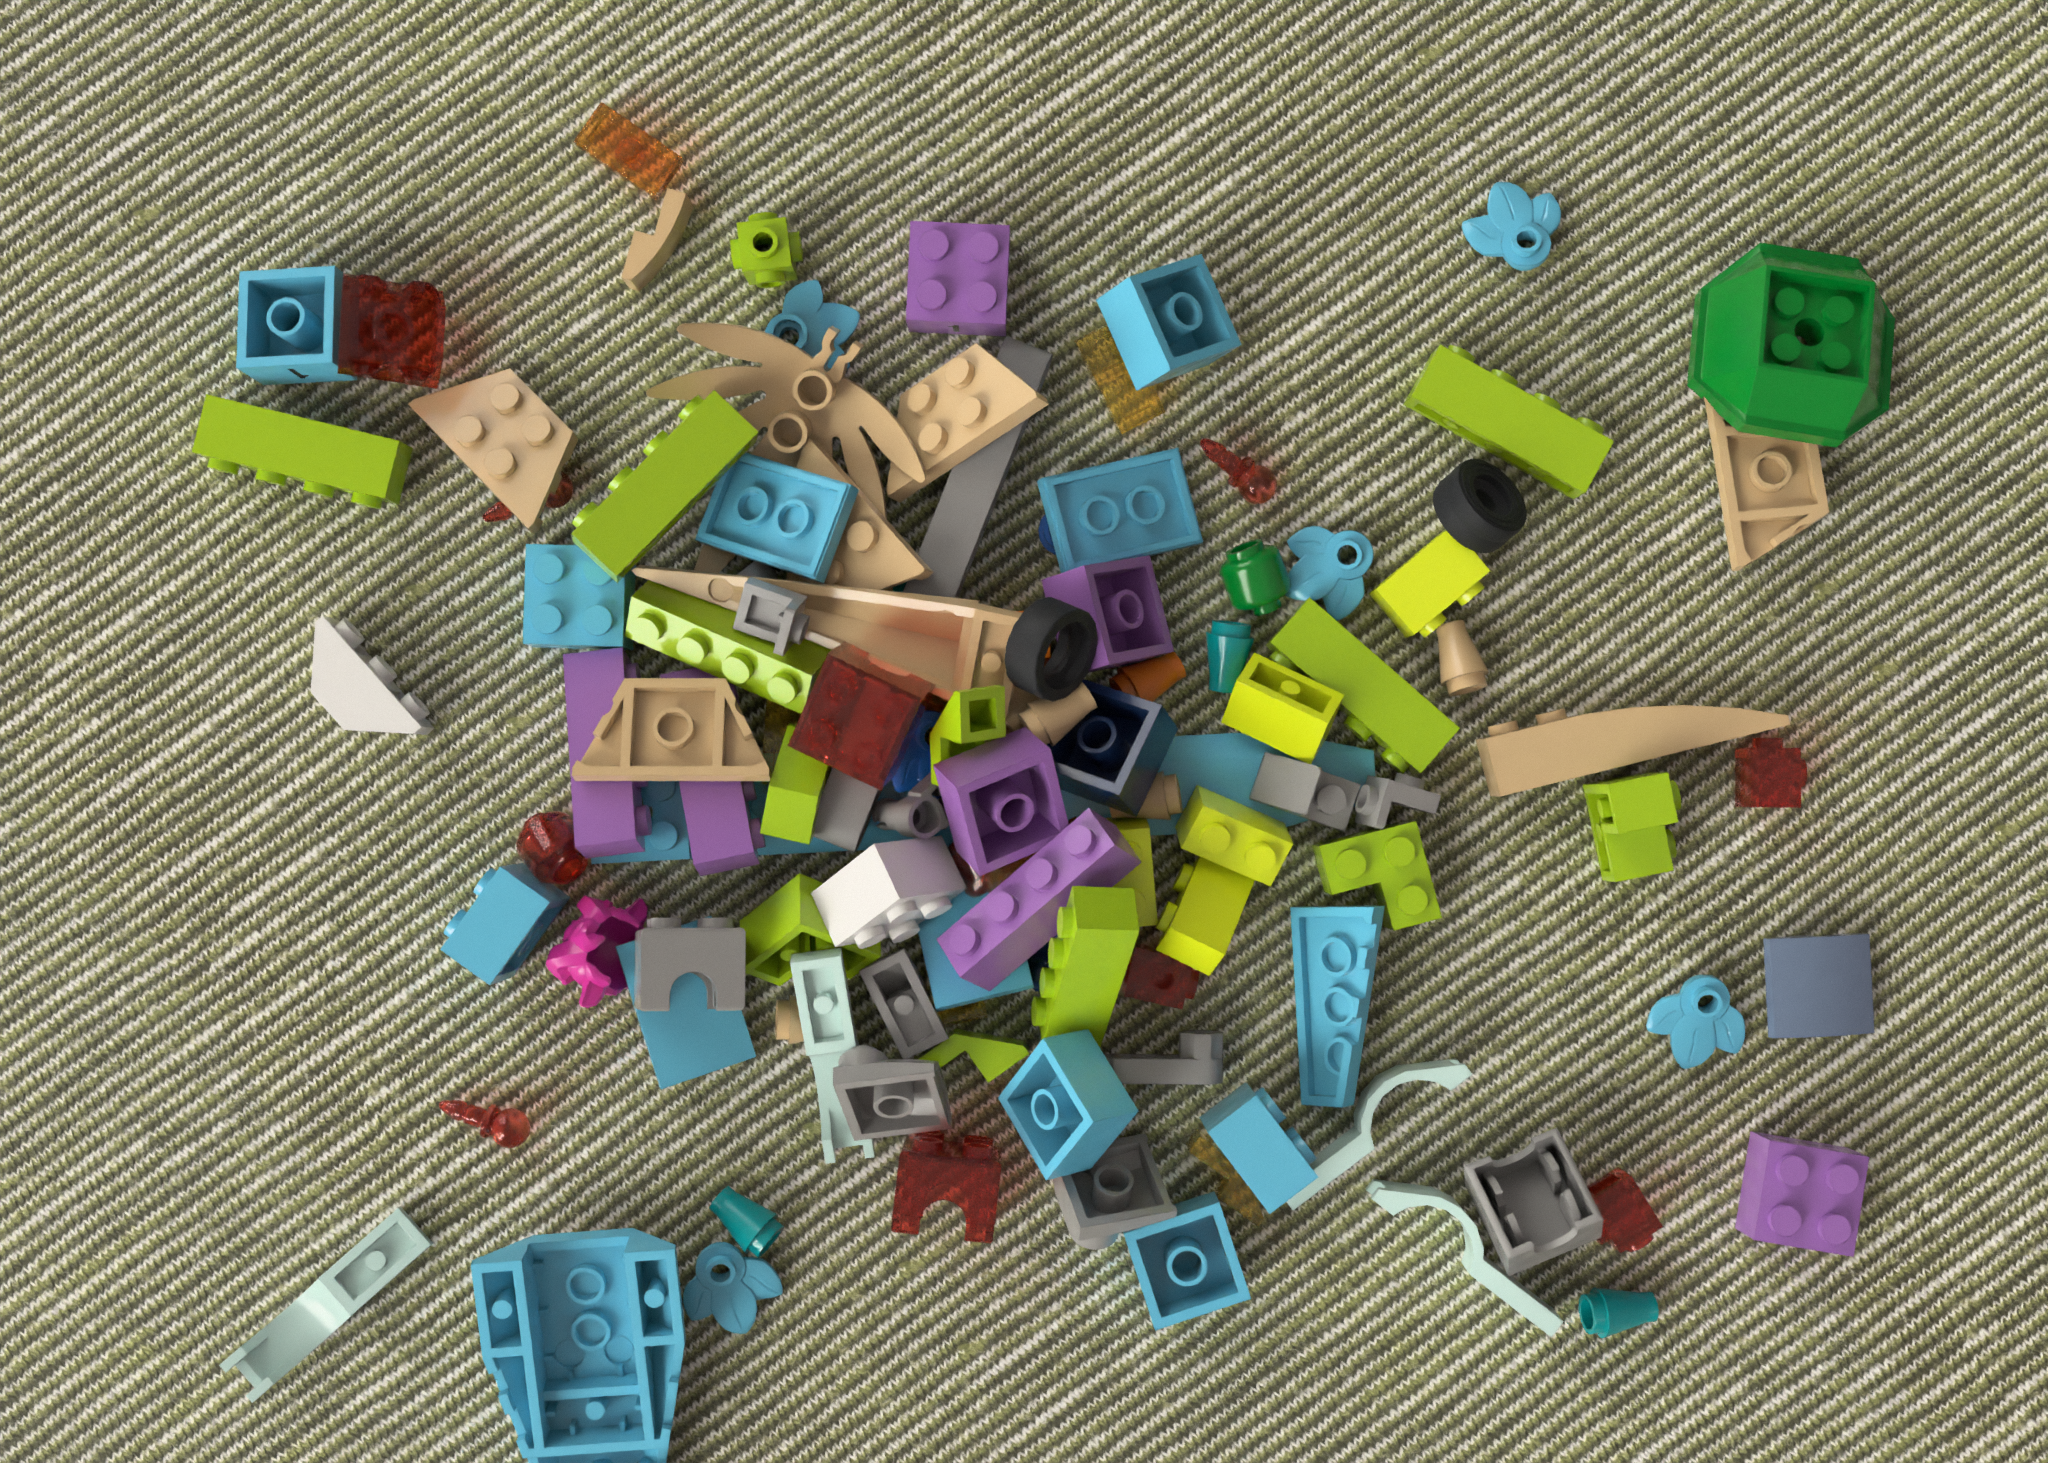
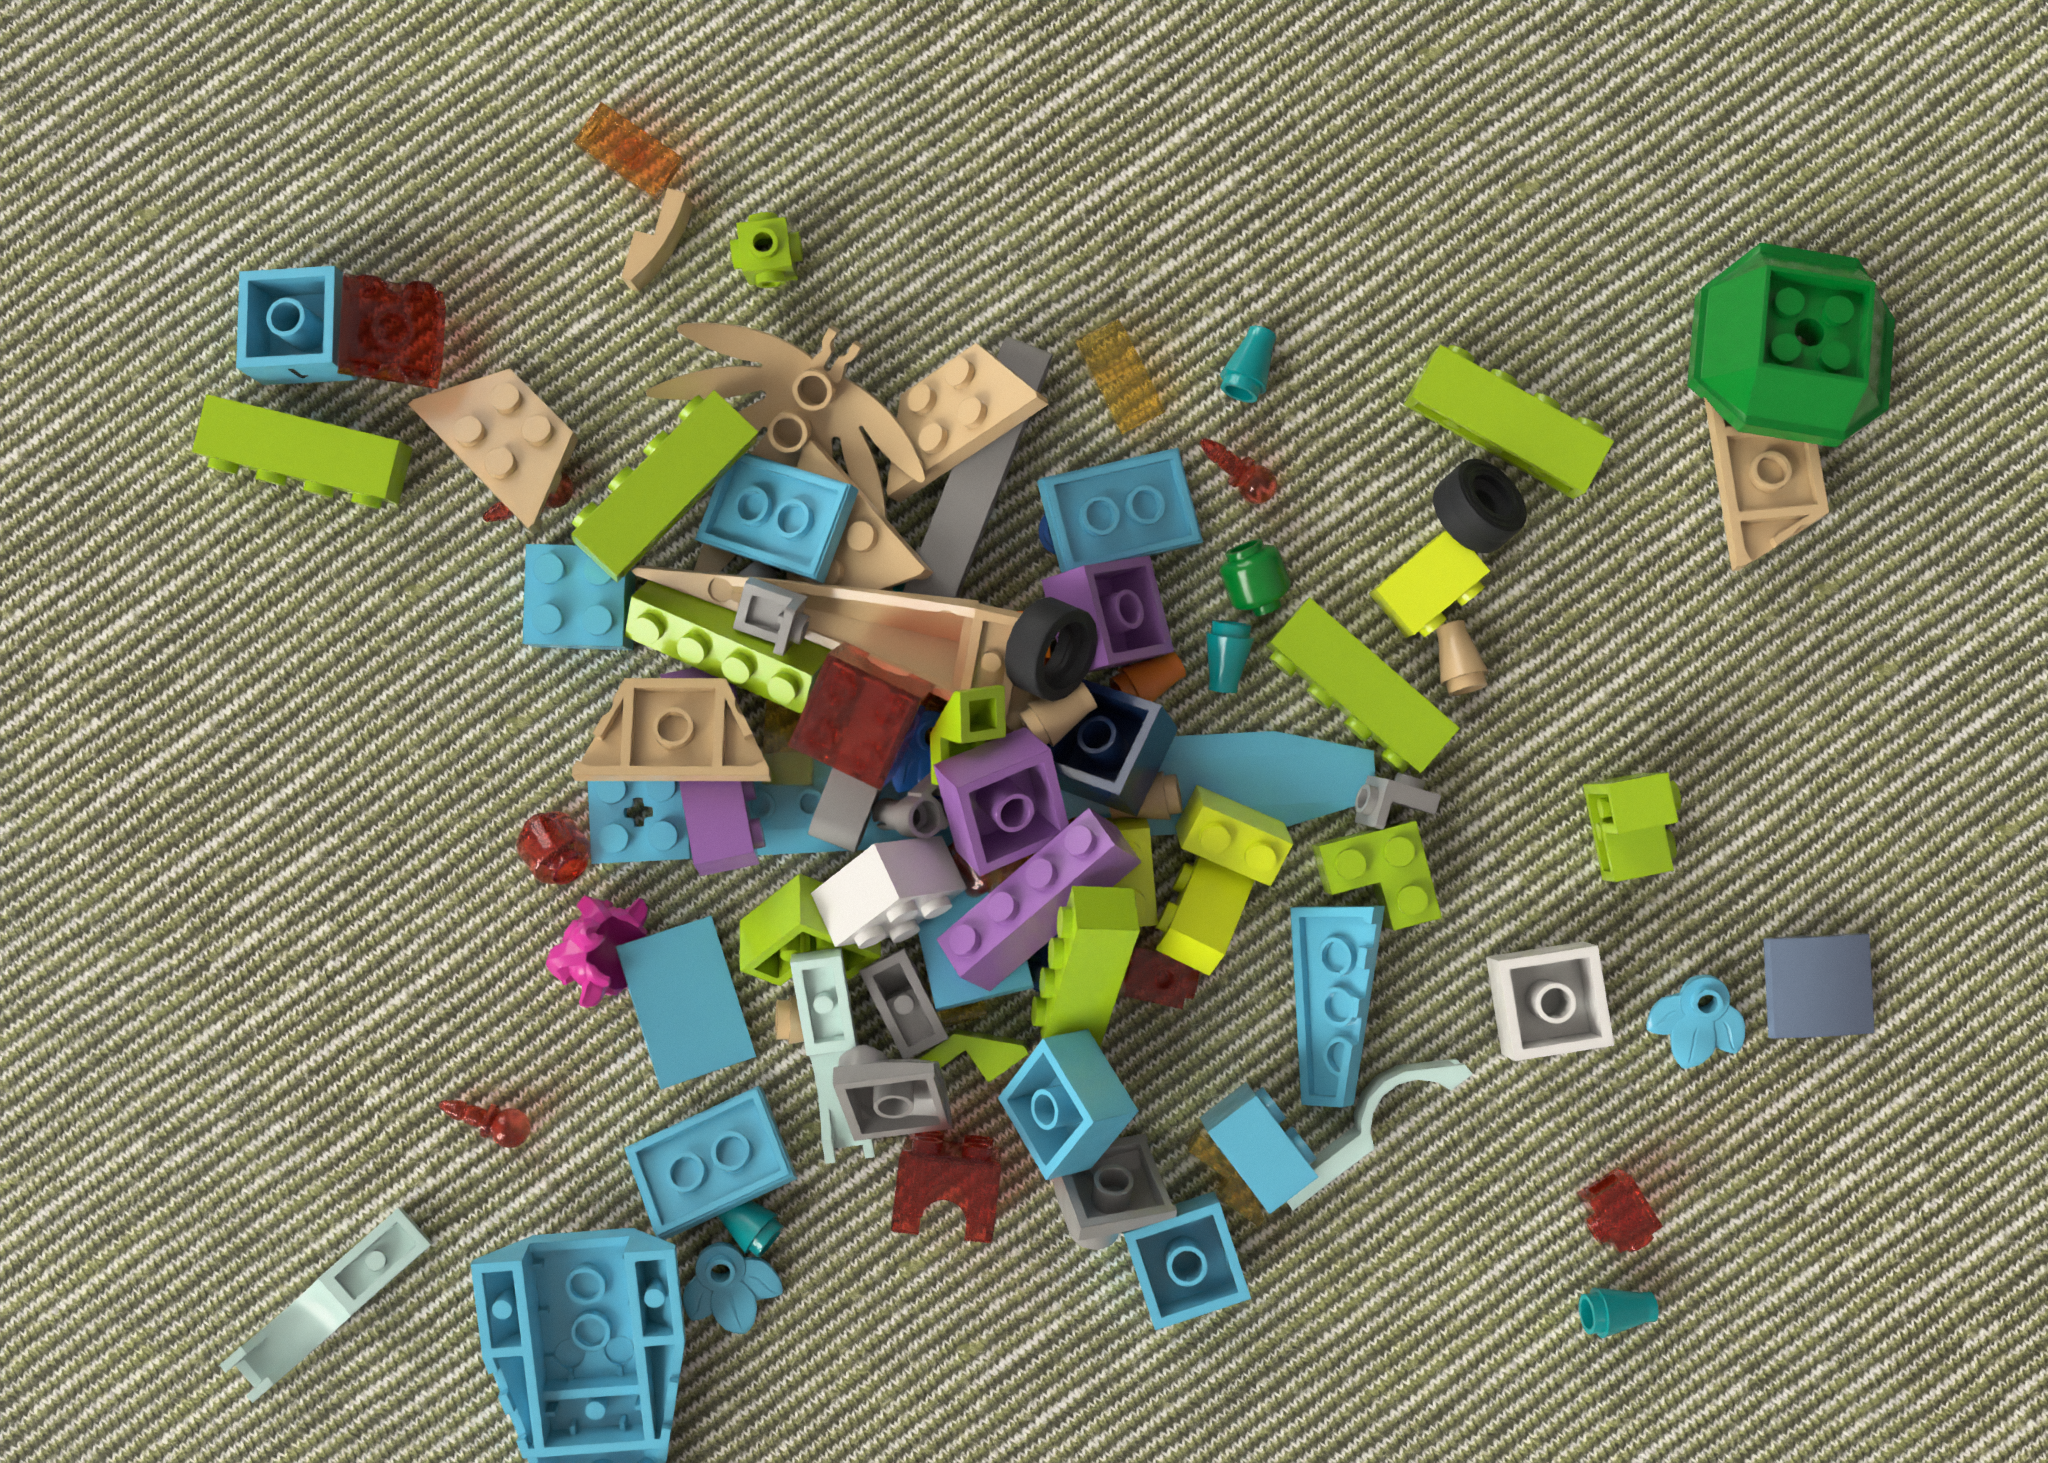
(360, 688): white slope -> none
(502, 922): medium azure brick -> none
(605, 813): medium lavender brick -> none
(710, 951): light grey piece -> none
(710, 1163): none -> medium azure tile
(794, 794): lime slope -> none
(811, 318): medium azure plate -> none
(958, 278): medium lavender brick -> none
(1168, 321): medium azure brick -> none
(1196, 1064): light grey beam -> none
(1249, 366): none -> teal cone
(1282, 708): neon yellow brick -> none
(1304, 791): light grey slope -> none
(1323, 573): medium azure plate -> none
(1398, 1196): light aqua piece -> none
(1511, 219): medium azure plate -> none
(1533, 1203): light grey piece -> none
(1550, 1001): none -> white brick
(1600, 741): tan slope -> none
(1769, 775): clear red brick -> none
(1802, 1193): medium lavender brick -> none

